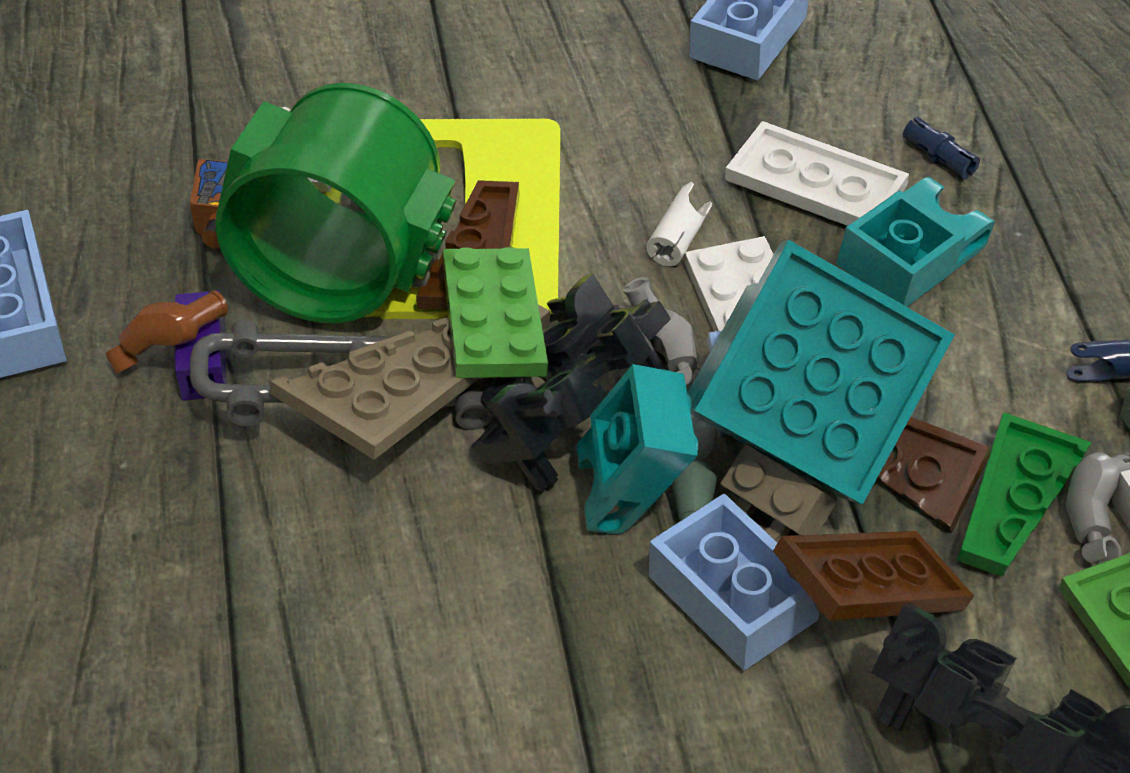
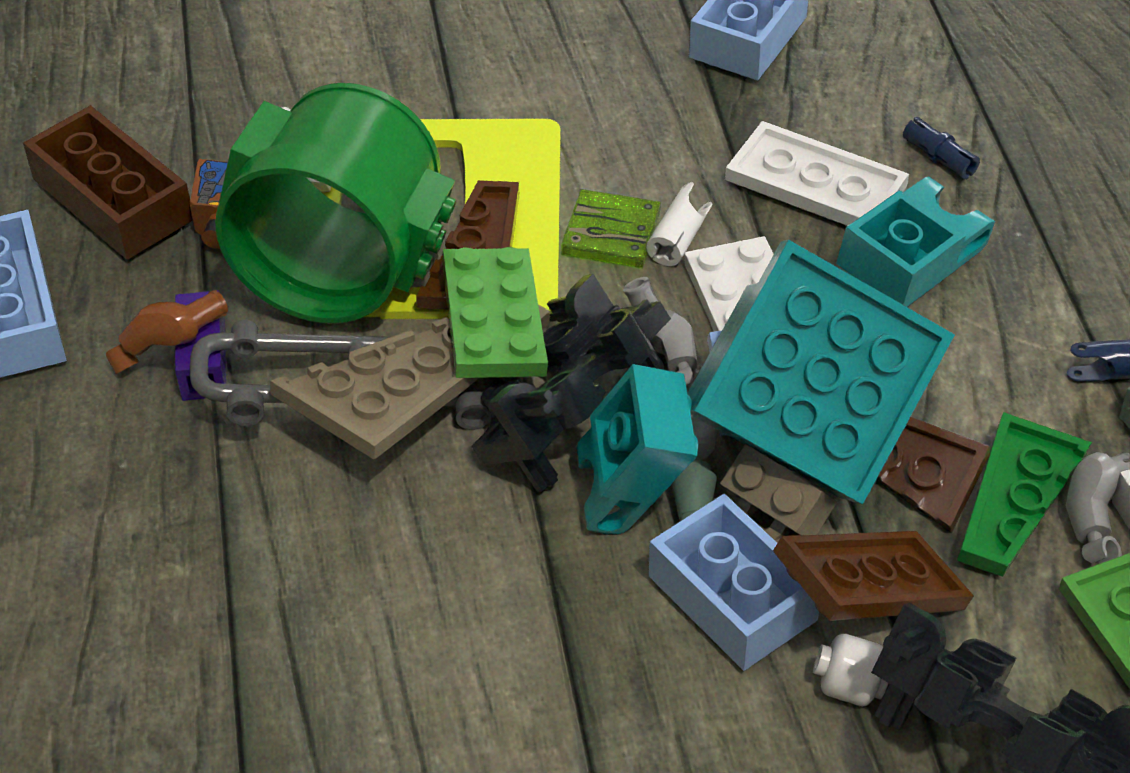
(109, 181): none -> reddish brown brick
(610, 228): none -> clear neon green tile
(847, 670): none -> white head

